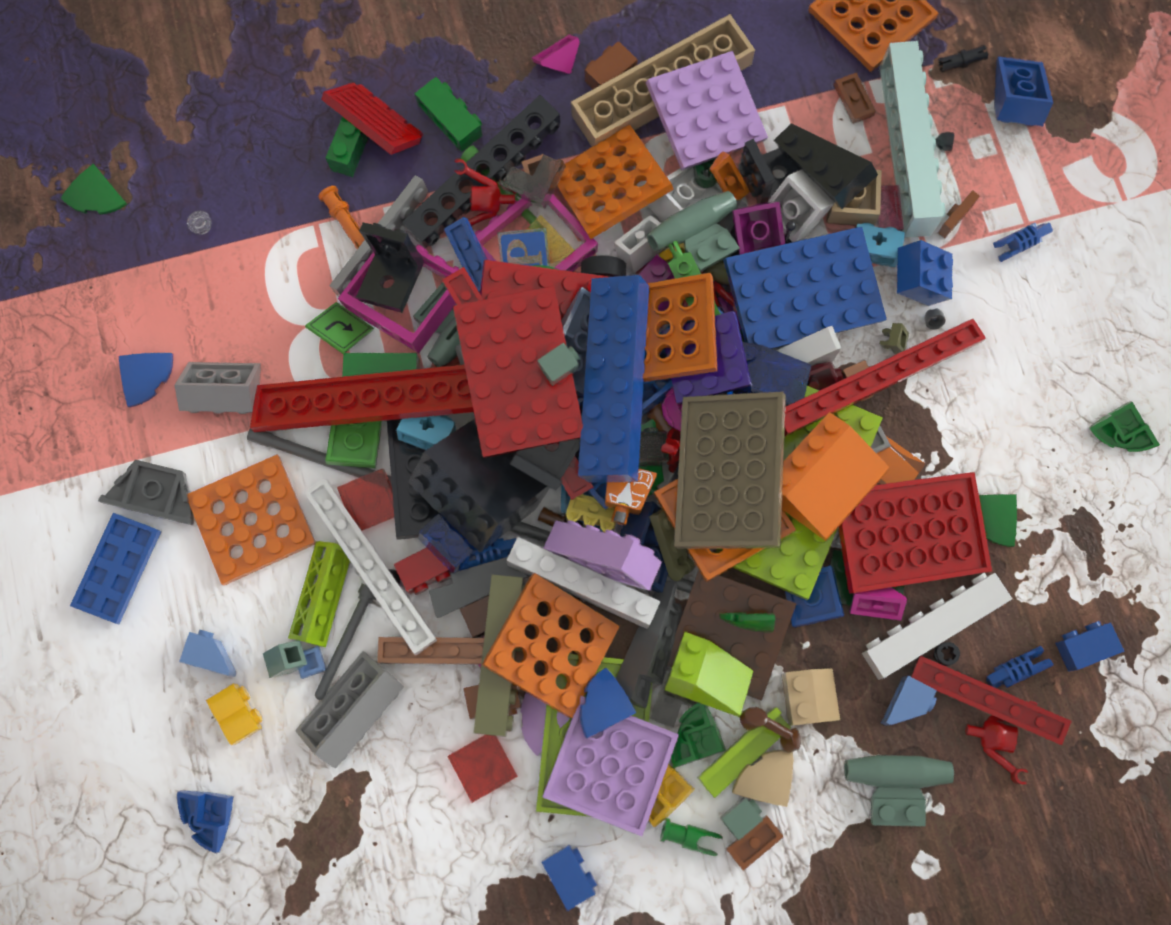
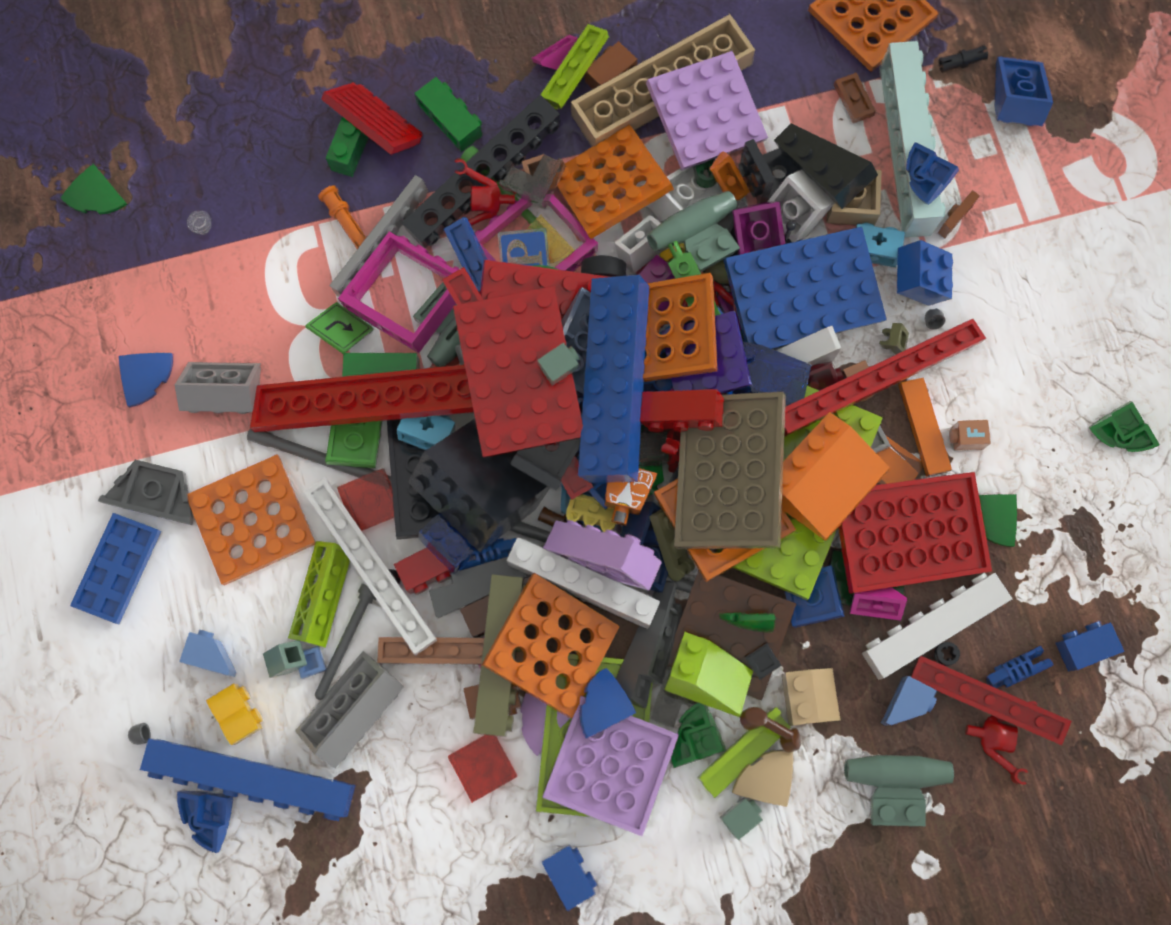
(139, 734): none -> dark grey hinge
(247, 777): none -> blue brick
(393, 260): black bracket -> none
(574, 66): none -> lime fence
(670, 796): yellow brick -> none
(682, 410): none -> red brick
(687, 836): green piece -> none
(754, 843): dark orange plate -> none
(763, 661): none -> black tile
(890, 208): clear pink tile -> none
(925, 427): none -> orange tile
(928, 173): none -> blue brick
(945, 141): black hinge -> none
(970, 435): none -> nougat brick
(1023, 239): blue hinge -> none

